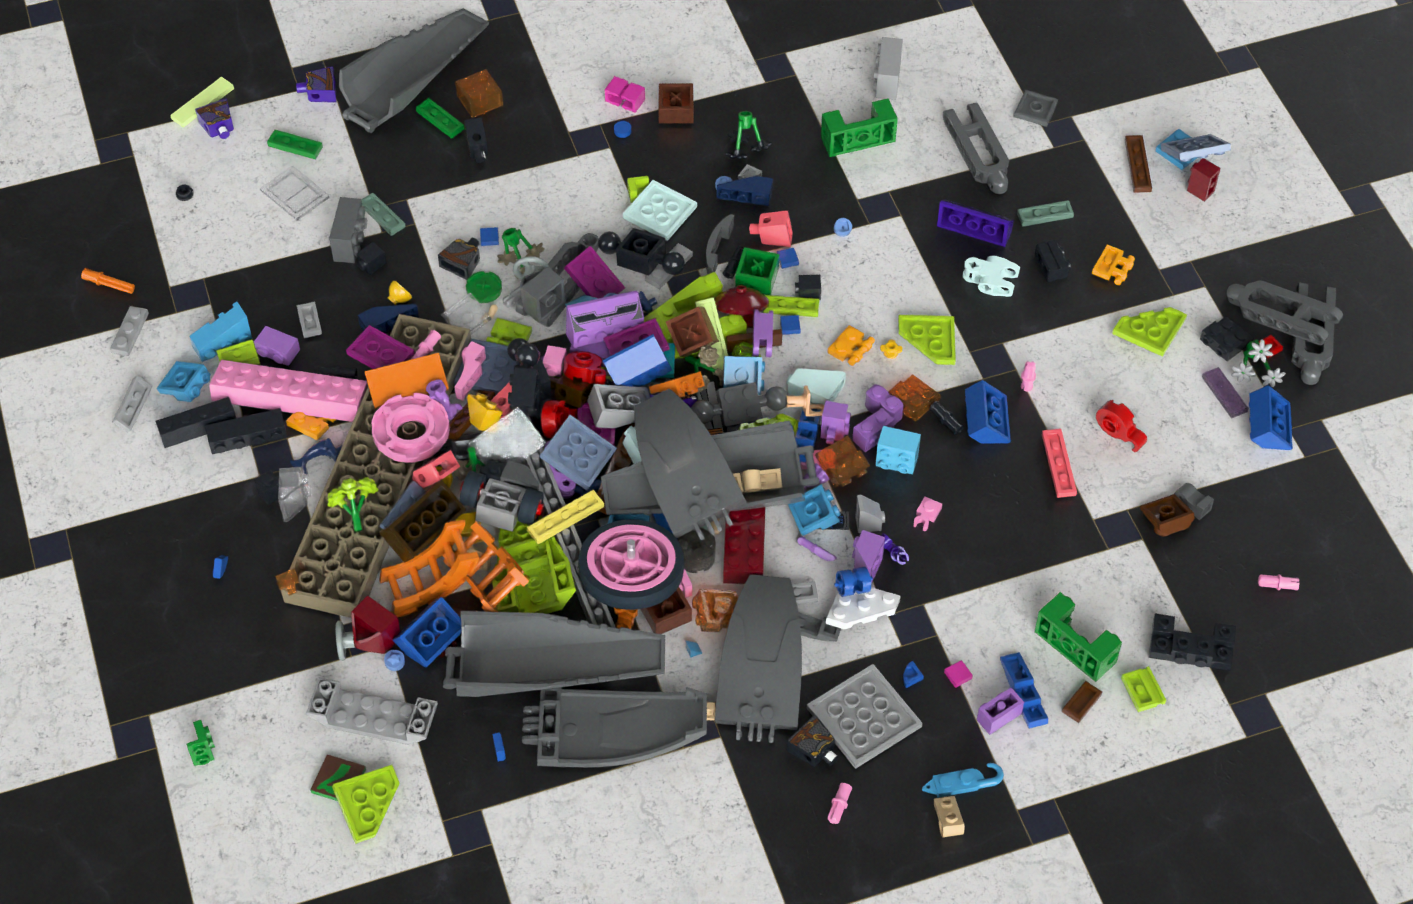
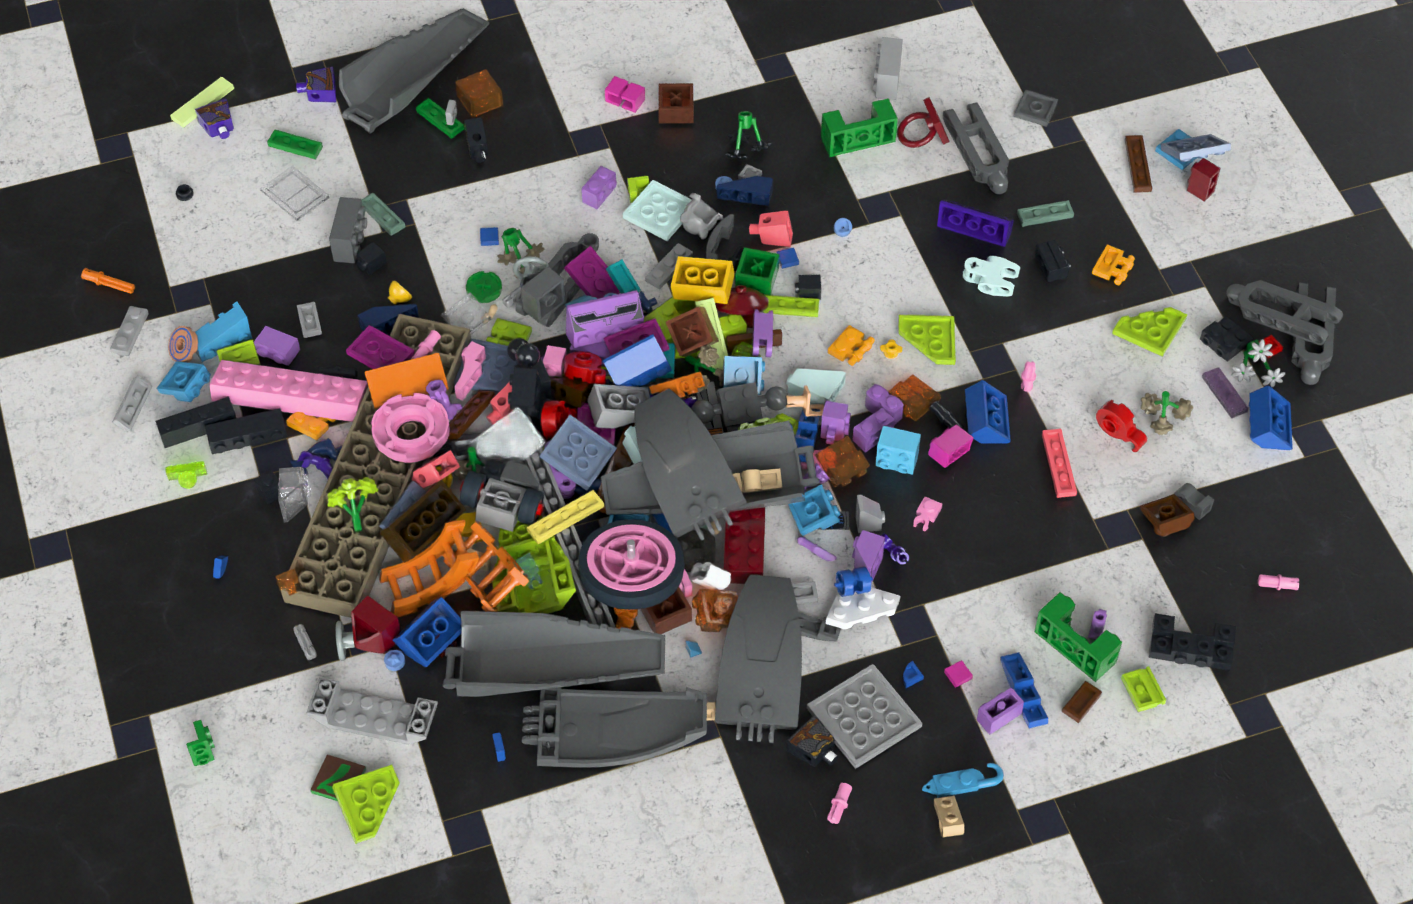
(175, 347): none -> nougat tile
(186, 473): none -> clear neon green tile
(305, 642): none -> light grey axle
(321, 463): none -> dark purple piece
(451, 112): none -> light grey tile
(460, 257): torso -> none
(482, 411): yellow slope -> none
(530, 569): none -> clear light blue plate
(599, 187): none -> medium lavender brick
(622, 129): blue tile -> none
(622, 277): none -> teal tile
(641, 252): black brick -> none
(699, 217): none -> light grey hair
(702, 279): none -> yellow brick
(710, 576): none -> white brick
(790, 324): blue tile -> none
(933, 122): none -> dark red tile
(950, 445): none -> dark pink brick
(1097, 624): none -> medium lavender bar
(1151, 405): none -> dark tan plant

